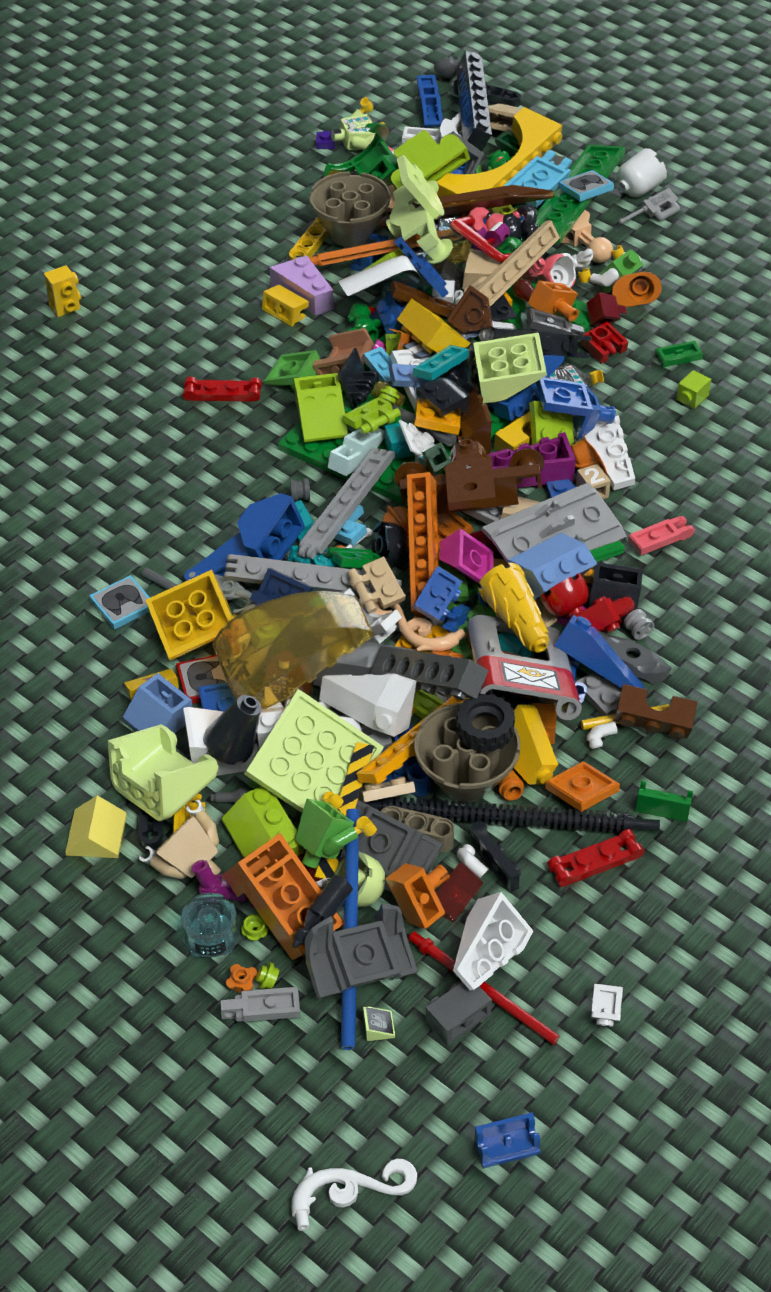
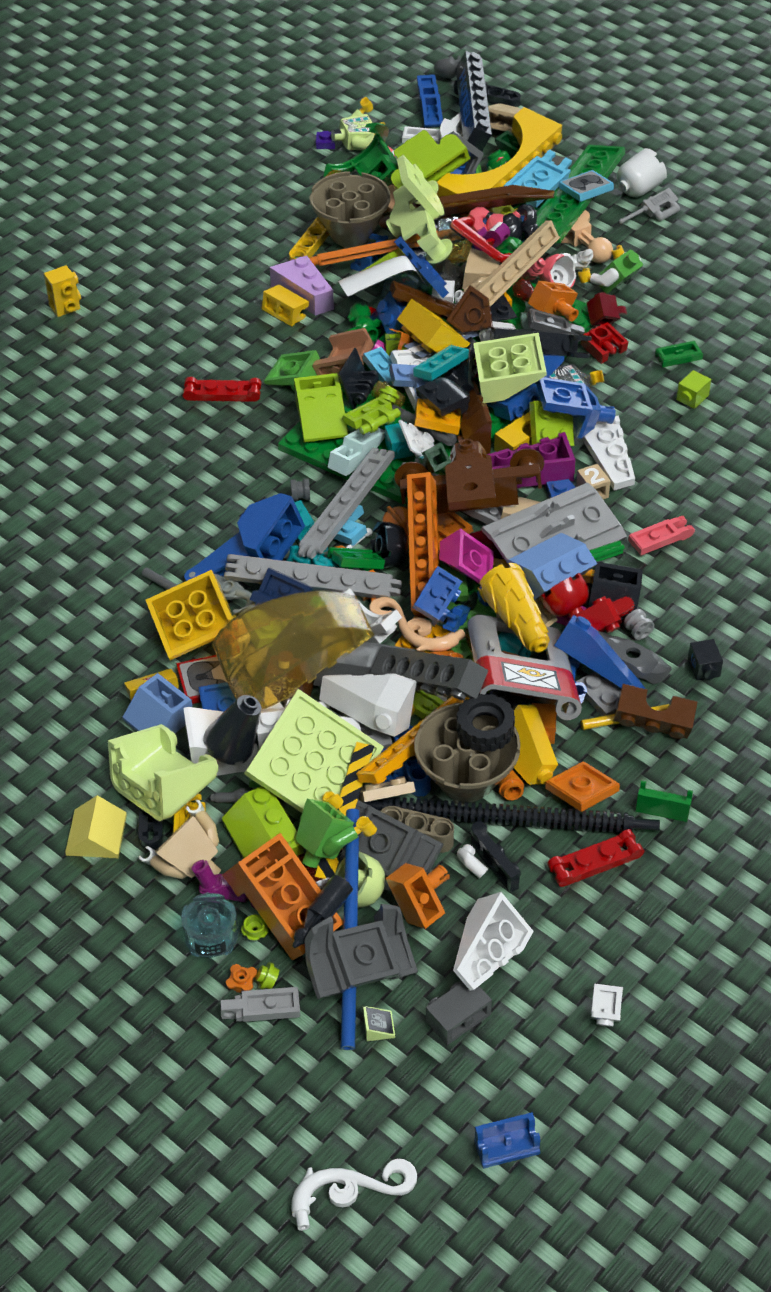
(121, 602): tile -> none
(382, 581): tan plate -> none
(427, 946): red bar -> none
(458, 891): clear red slope -> none
(586, 455): orange piece -> none
(599, 731): white arm -> none
(637, 289): orange piece -> none
(705, 659): none -> black brick

